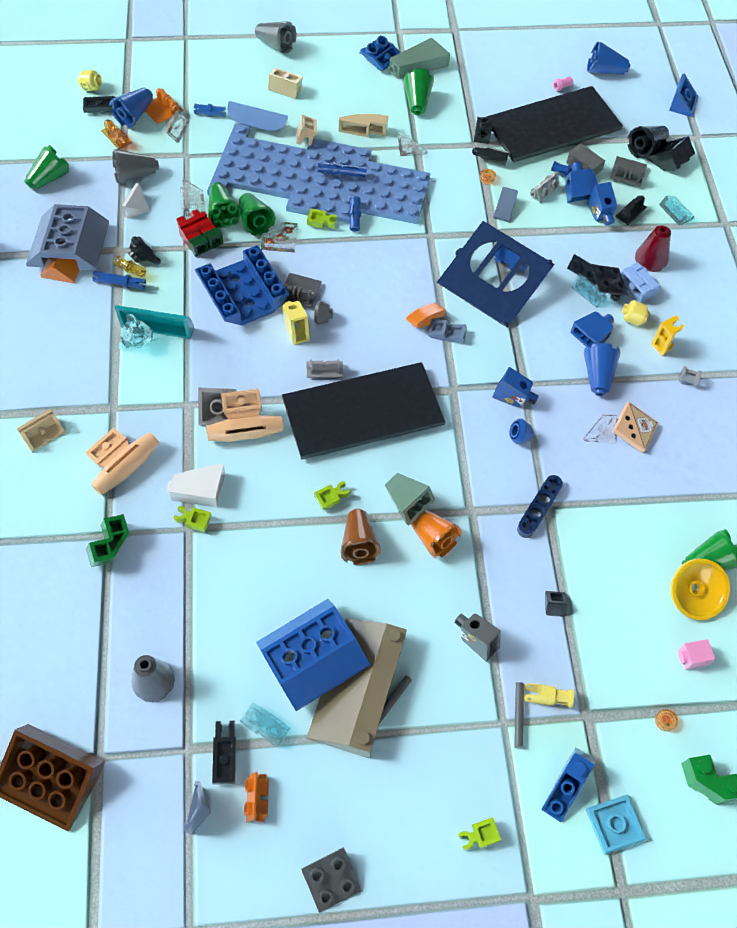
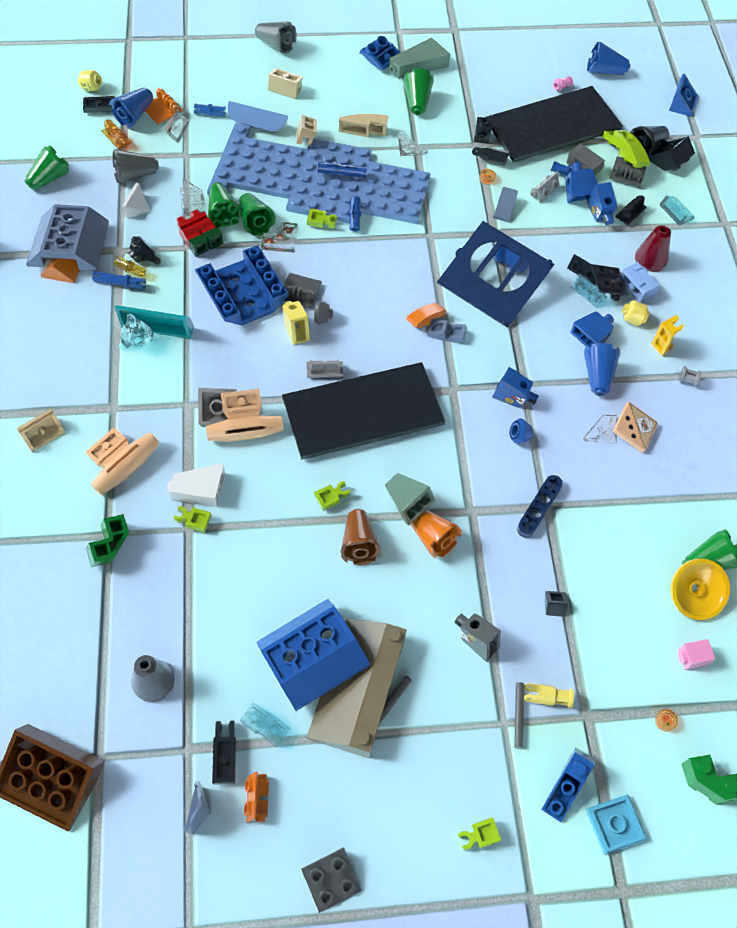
(628, 147): none -> lime slope

